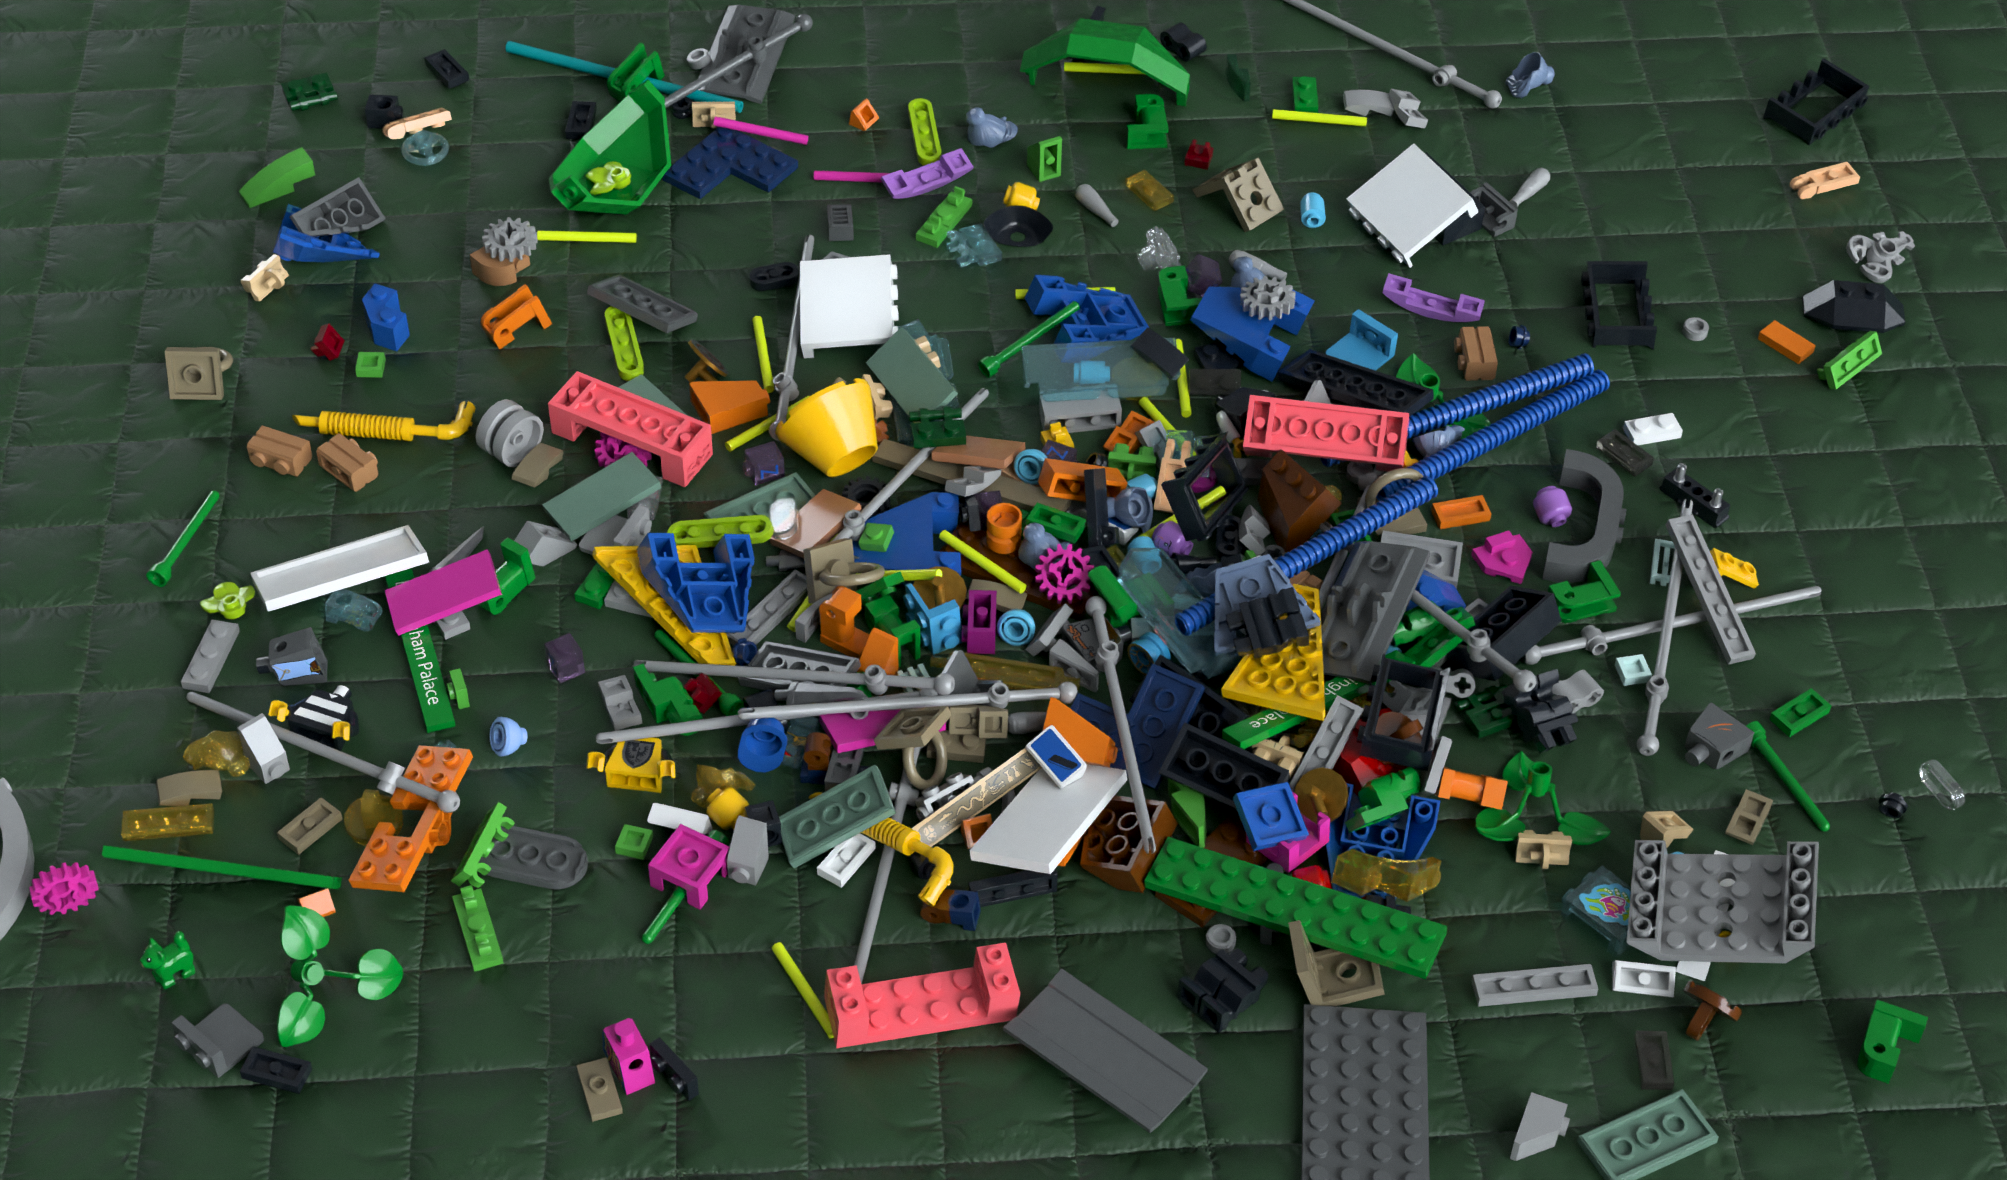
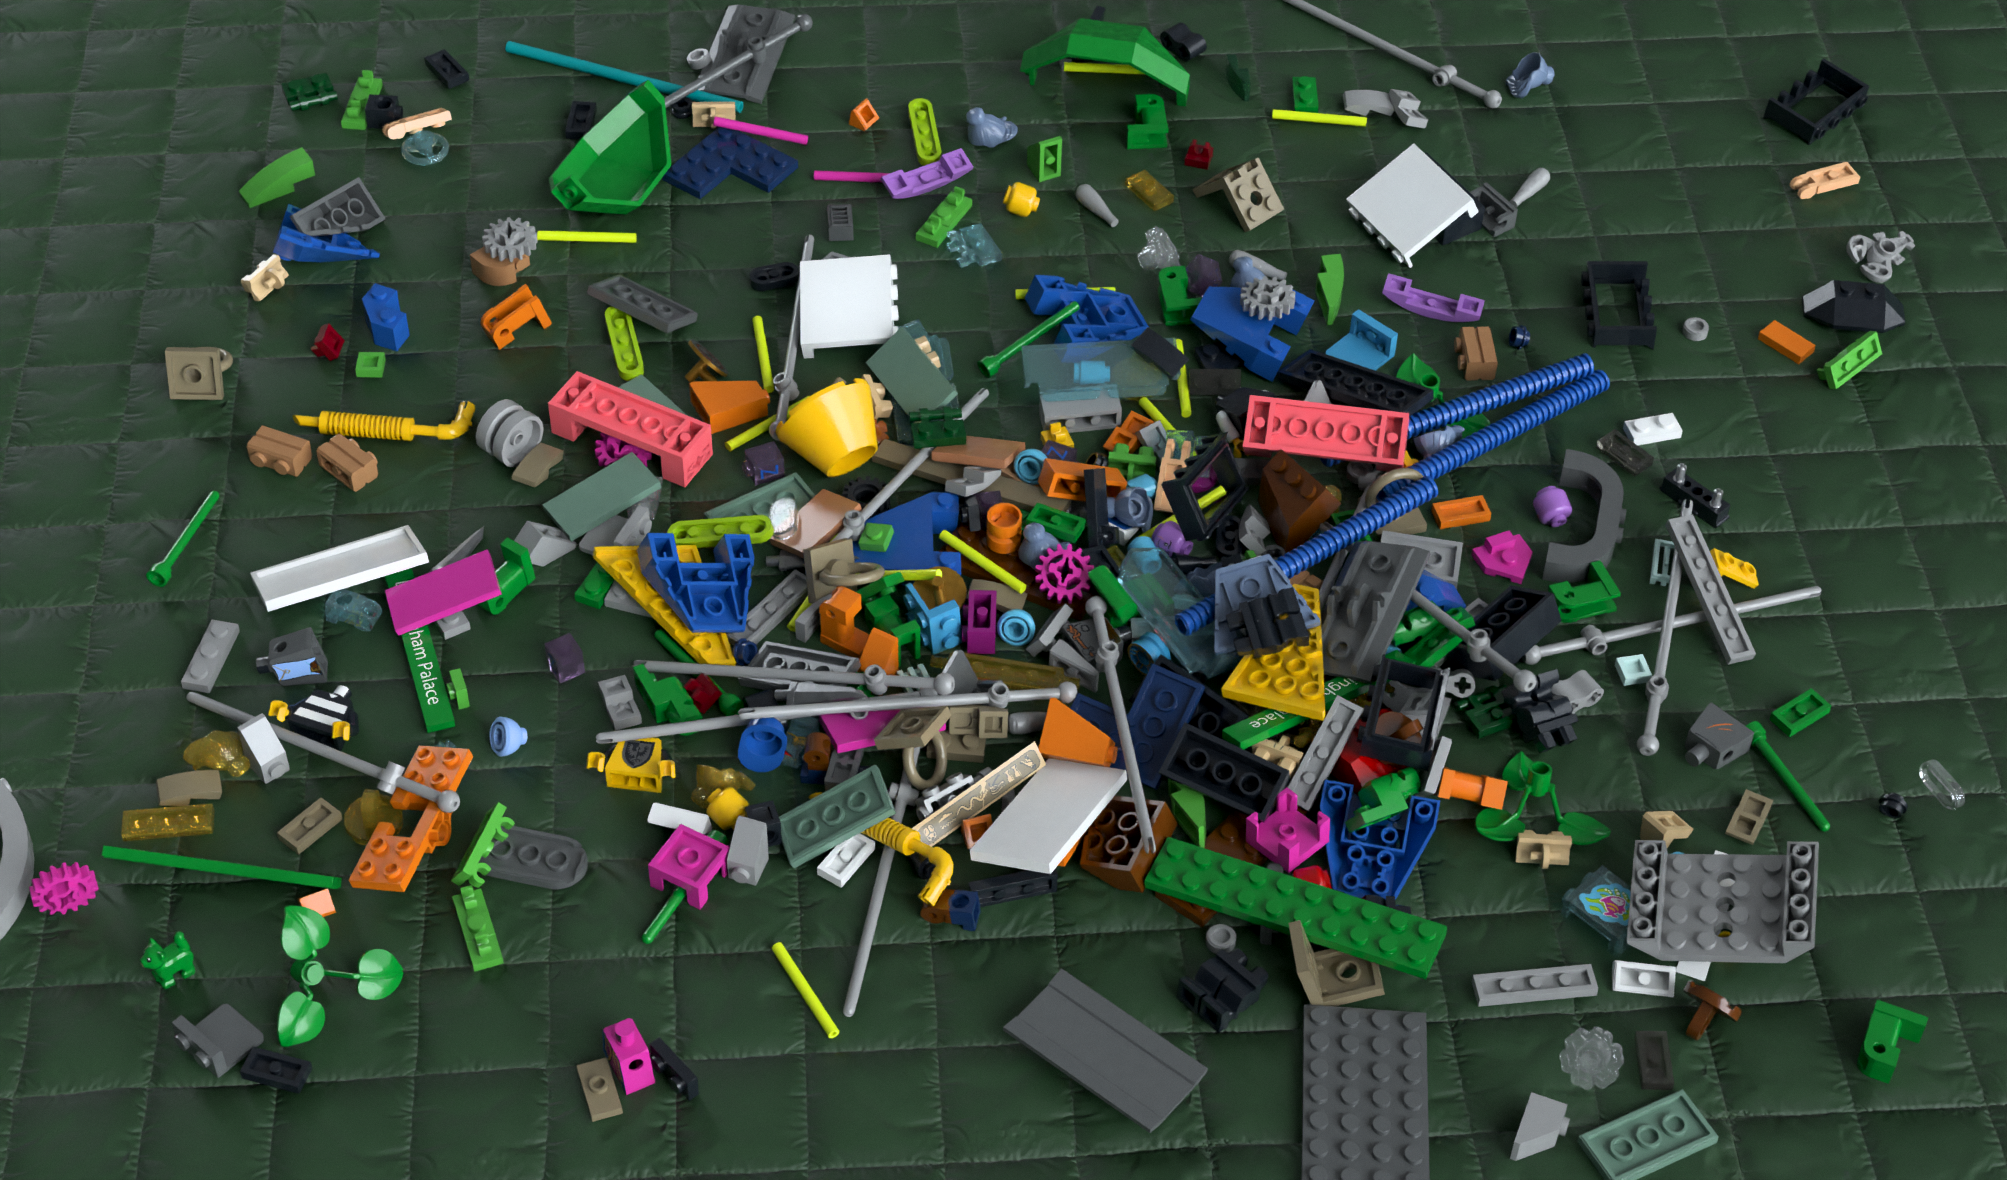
(228, 600): lime plate -> none
(355, 112): none -> bright green plate
(608, 177): lime plate -> none
(634, 72): green piece -> none
(634, 841): bright green plate -> none
(922, 1002): coral plate -> none
(1005, 222): black piece -> none
(1056, 757): slope -> none
(1270, 816): blue plate -> none
(1312, 210): medium azure brick -> none
(1321, 791): pearl gold shield -> none
(1330, 285): none -> bright green slope
(1399, 878): clear yellow arch -> none
(1591, 1058): none -> clear plant

